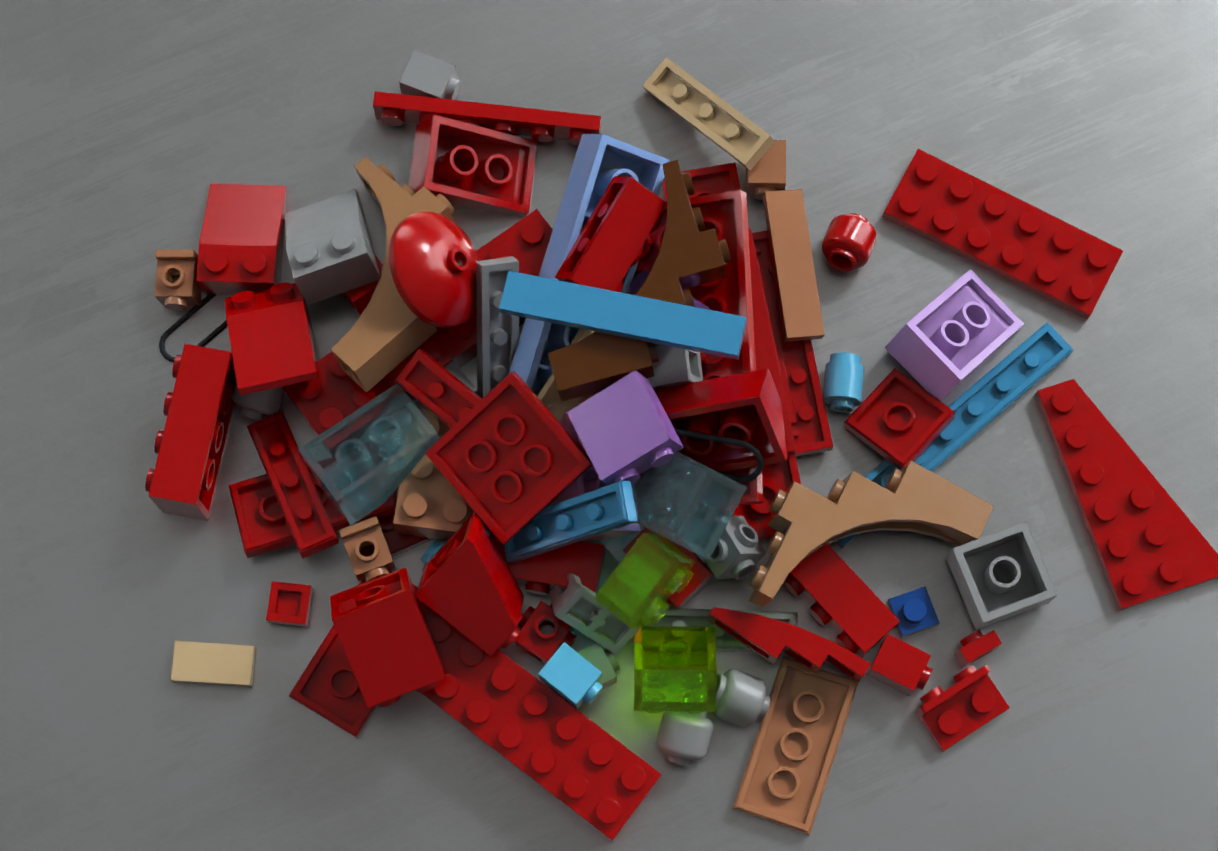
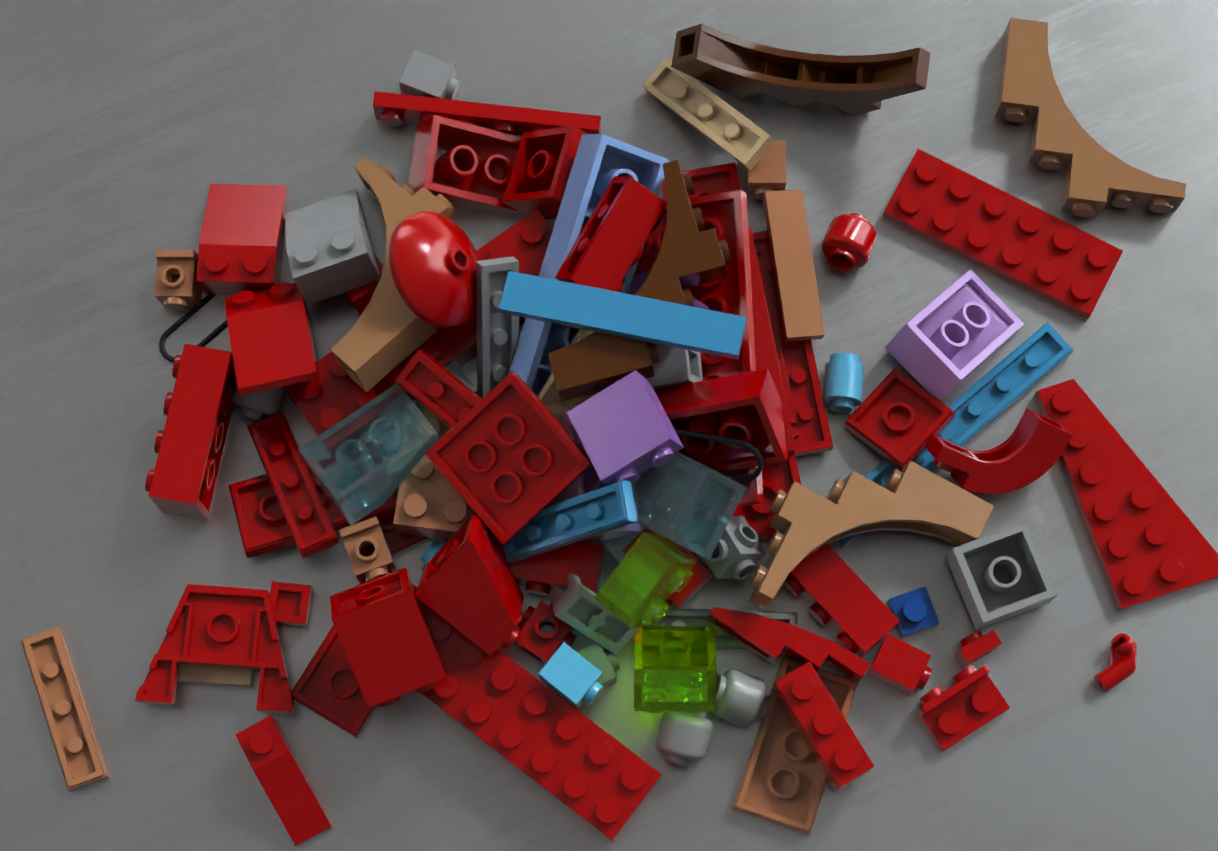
(64, 709): none -> nougat tile
(221, 630): none -> red wing
(283, 780): none -> red slope
(542, 170): none -> red brick
(798, 78): none -> reddish brown arch
(822, 726): none -> red brick
(1011, 465): none -> red arch
(1058, 140): none -> medium nougat arch
(1122, 662): none -> red arm

